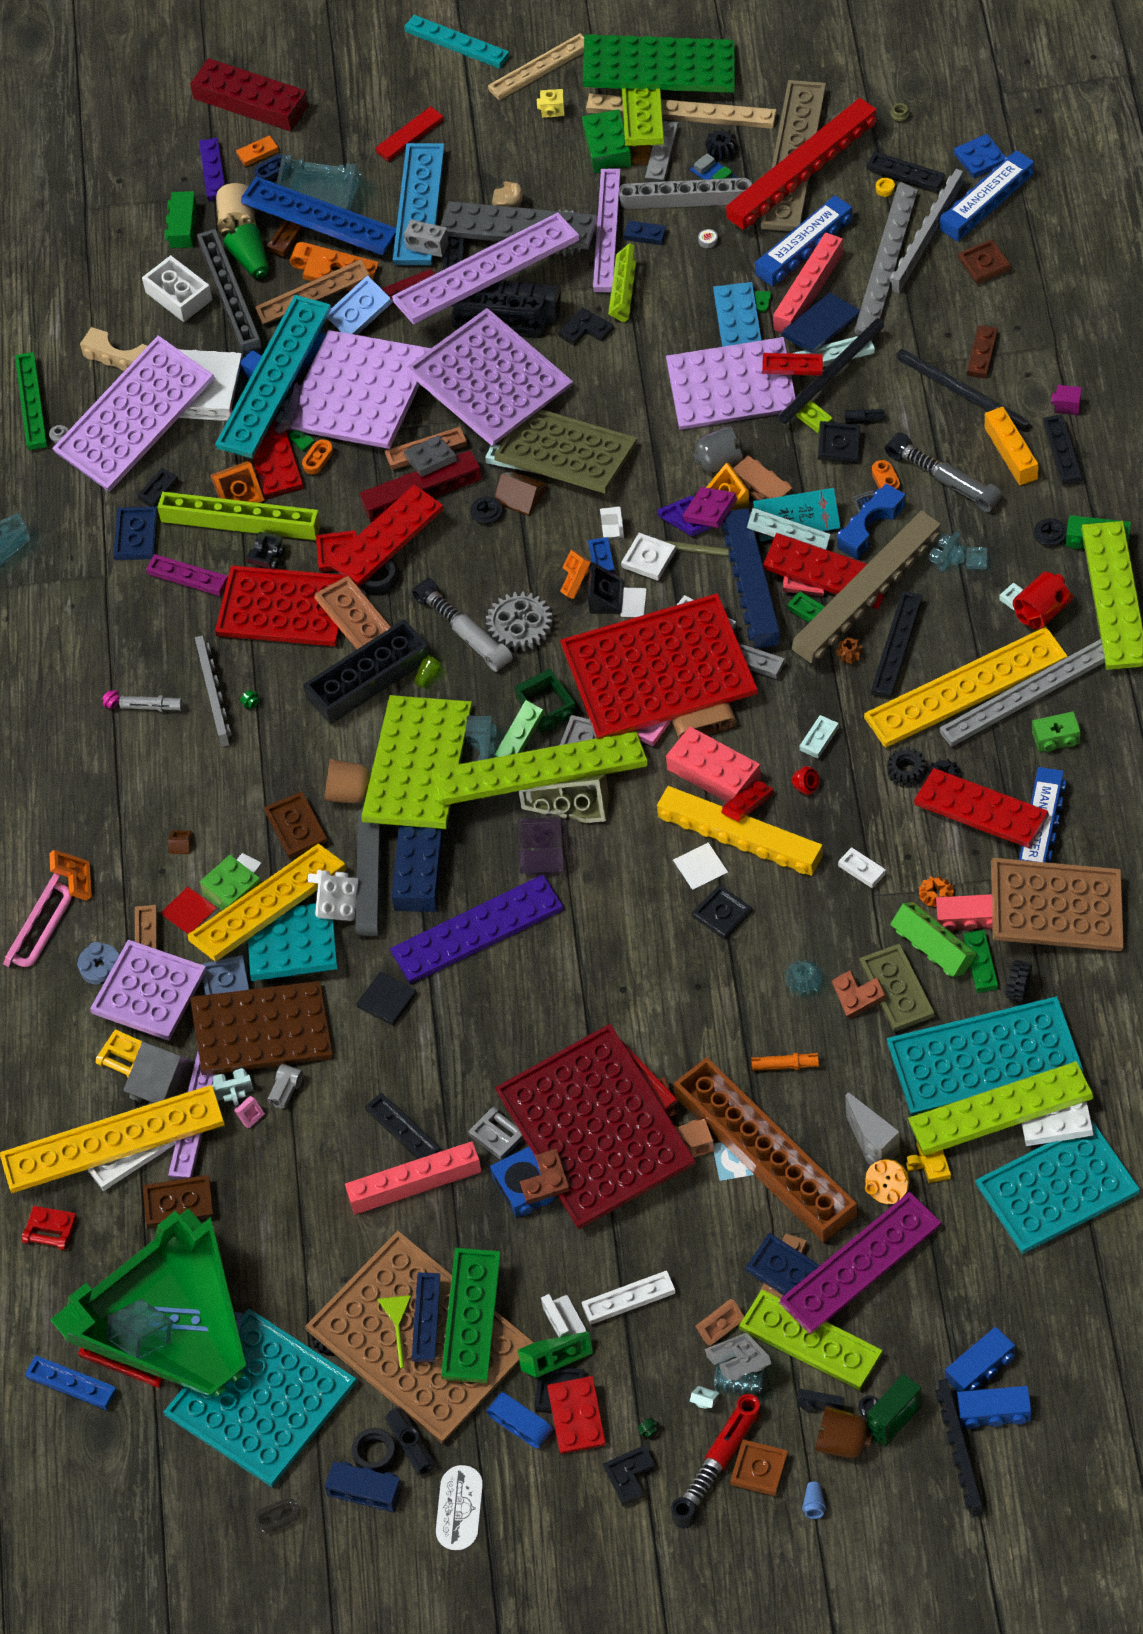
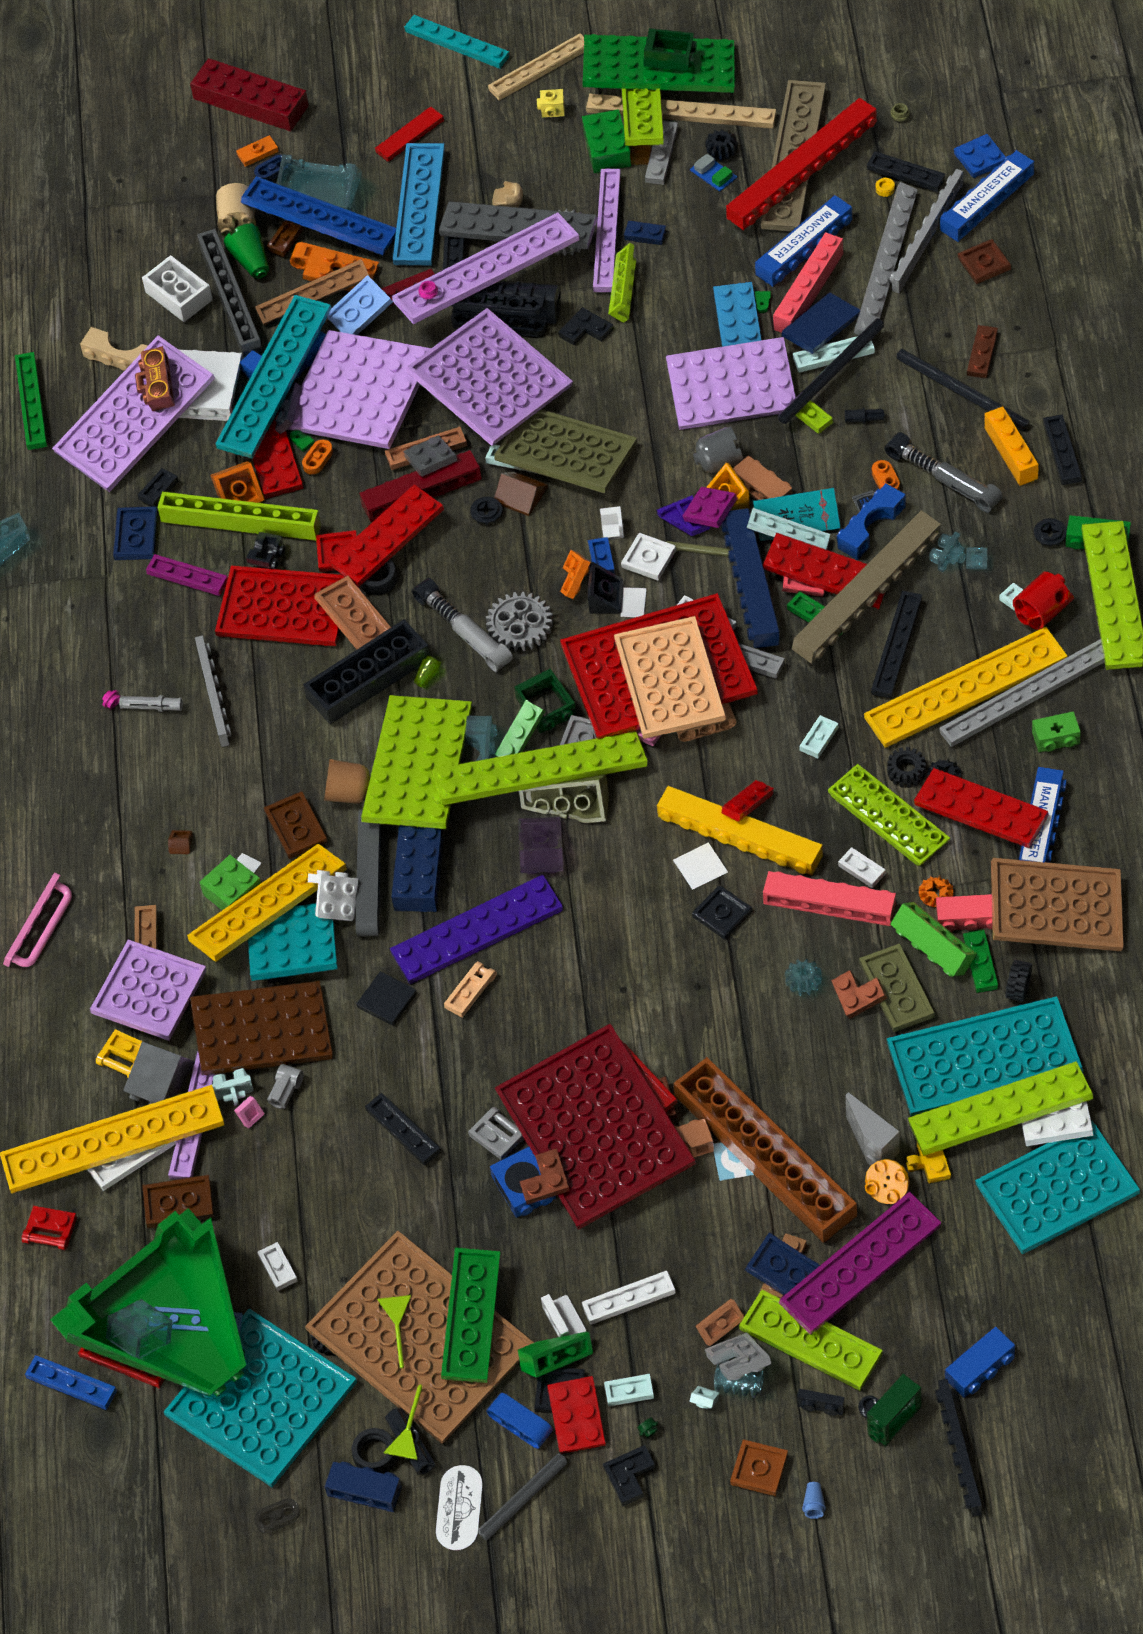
(57, 433): light grey plate -> none
(76, 870): orange plate -> none
(93, 954): sand blue plate -> none
(156, 371): none -> copper piece
(181, 219): green brick -> none
(188, 910): red sticker -> none
(211, 167): dark purple plate -> none
(225, 976): sand blue plate -> none
(249, 699): green plate -> none
(277, 1266): none -> white plate
(403, 1445): none -> lime piece
(413, 1177): coral brick -> none
(426, 238): light grey brick -> none
(426, 1317): dark blue plate -> none
(428, 290): none -> dark pink plate
(469, 989): none -> light nougat plate
(522, 1496): none -> dark grey axle
(629, 1390): none -> light aqua plate
(669, 677): none -> light nougat plate
(670, 40): none -> dark green window
(681, 193): light grey beam -> none
(707, 238): tile -> none
(711, 765): coral brick -> none
(717, 1458): piece -> none
(785, 1062): orange pin -> none
(792, 364): red plate -> none
(806, 780): red cone -> none
(829, 898): none -> coral brick
(838, 442): black tile -> none
(843, 1433): reddish brown cylinder -> none
(849, 650): dark orange gear -> none
(888, 815): none -> lime plate
(994, 1407): blue brick -> none
(1067, 400): magenta brick -> none

